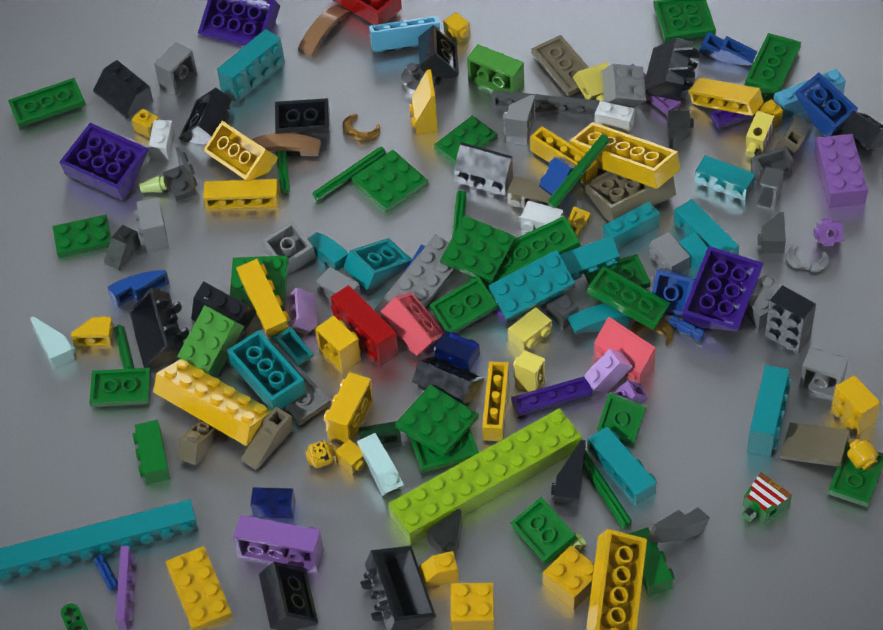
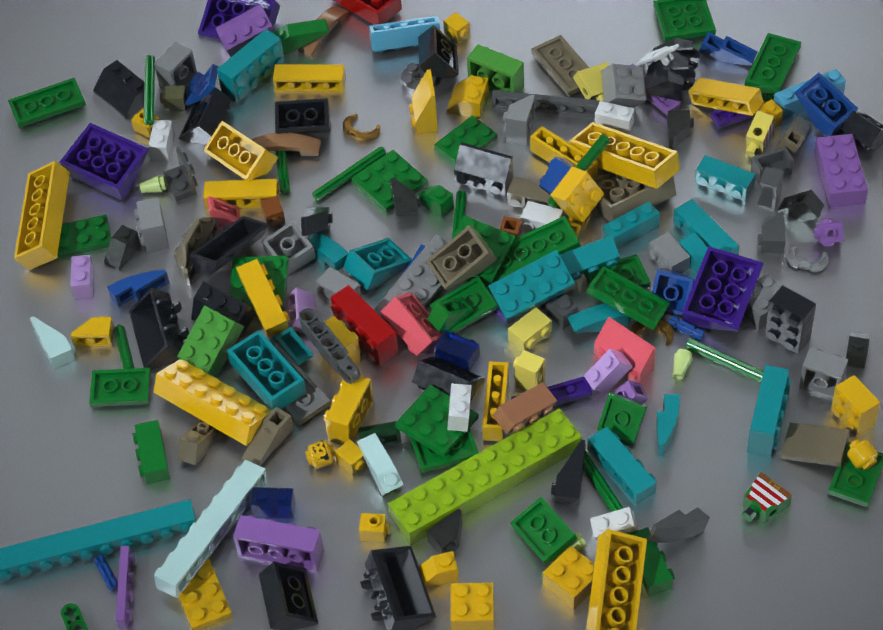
(42, 215): none -> yellow brick
(82, 277): none -> lavender brick
(149, 90): none -> green axle
(173, 98): none -> olive brick
(198, 232): none -> dark tan wedge
(201, 85): none -> blue slope
(209, 529): none -> light aqua brick
(224, 212): none -> coral slope
(227, 245): none -> black piece
(243, 29): none -> medium lavender slope
(272, 211): none -> dark orange brick
(300, 34): none -> green slope
(309, 78): none -> yellow brick
(315, 220): none -> black slope
(328, 345): none -> dark grey piece
(373, 527): none -> yellow brick
(403, 198): none -> pearl dark grey slope
(437, 200): none -> green slope
(449, 313): none -> green slope
(459, 407): none -> white brick
(461, 258): none -> dark tan slope
(469, 96): none -> yellow slope
(512, 226): none -> dark orange brick
(525, 408): none -> nougat brick
(577, 194): none -> yellow brick
(620, 520): none -> white brick
(662, 54): none -> white piece
(667, 421): none -> teal slope
(682, 361): none -> yellowish green cone
(724, 359): none -> green axle
(802, 206): none -> pearl dark grey slope
(857, 349): none -> pearl dark grey slope

